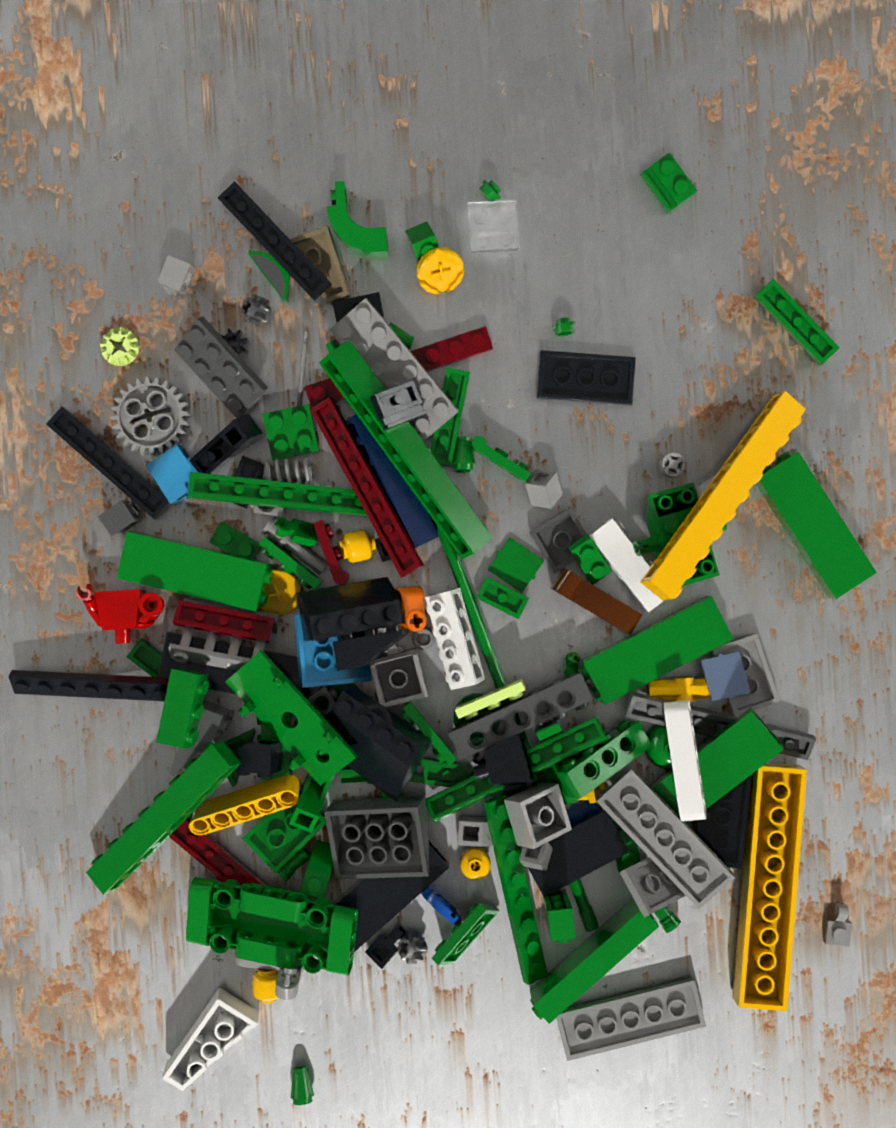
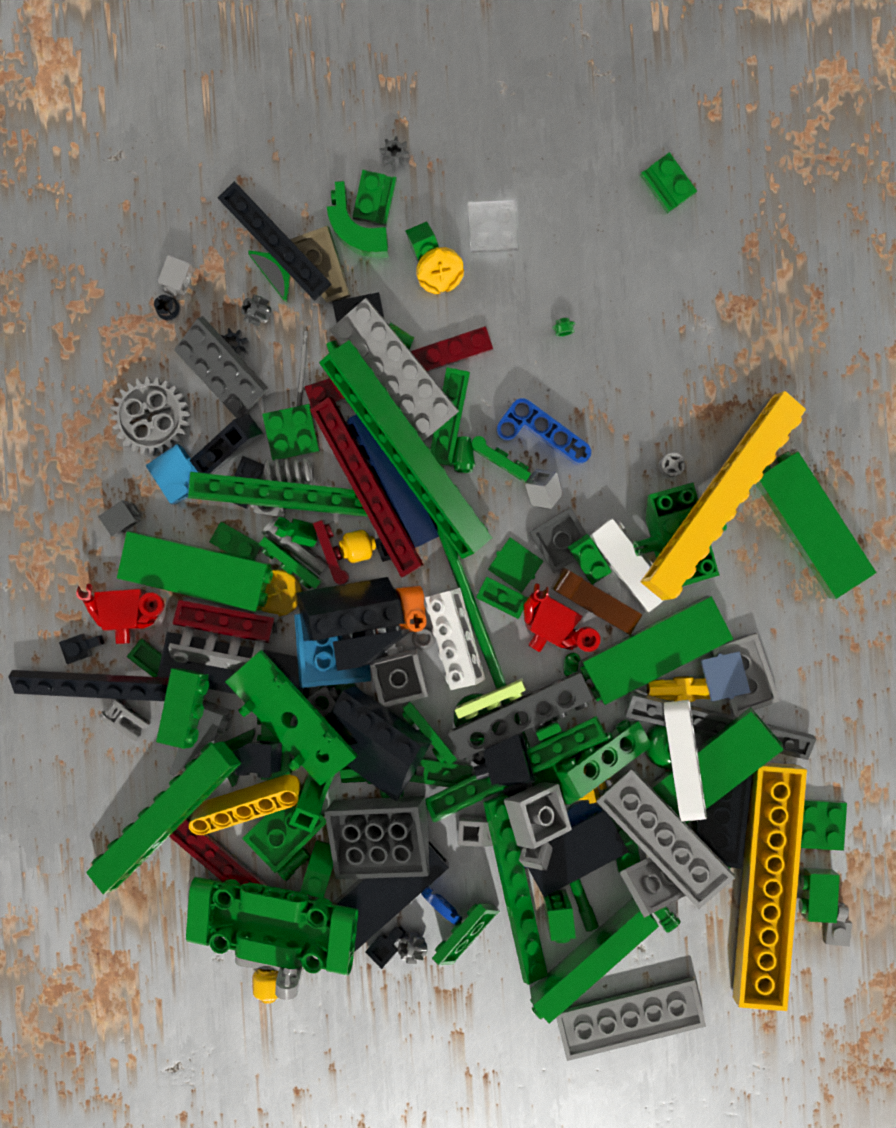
(78, 647): none -> black plate
(108, 462): black plate -> none
(118, 722): none -> light grey piece
(120, 357): yellowish green gear -> none
(173, 304): none -> black bush
(215, 1031): white wedge -> none
(301, 1086): green cone -> none
(374, 197): none -> green plate
(398, 404): plate -> none
(400, 155): none -> dark grey gear
(472, 855): yellow head -> none
(490, 190): green plate -> none
(547, 435): none -> blue beam
(556, 624): none -> red torso
(586, 378): black tile -> none
(796, 322): green plate -> none
(819, 895): none -> green brick
(824, 824): none -> green plate

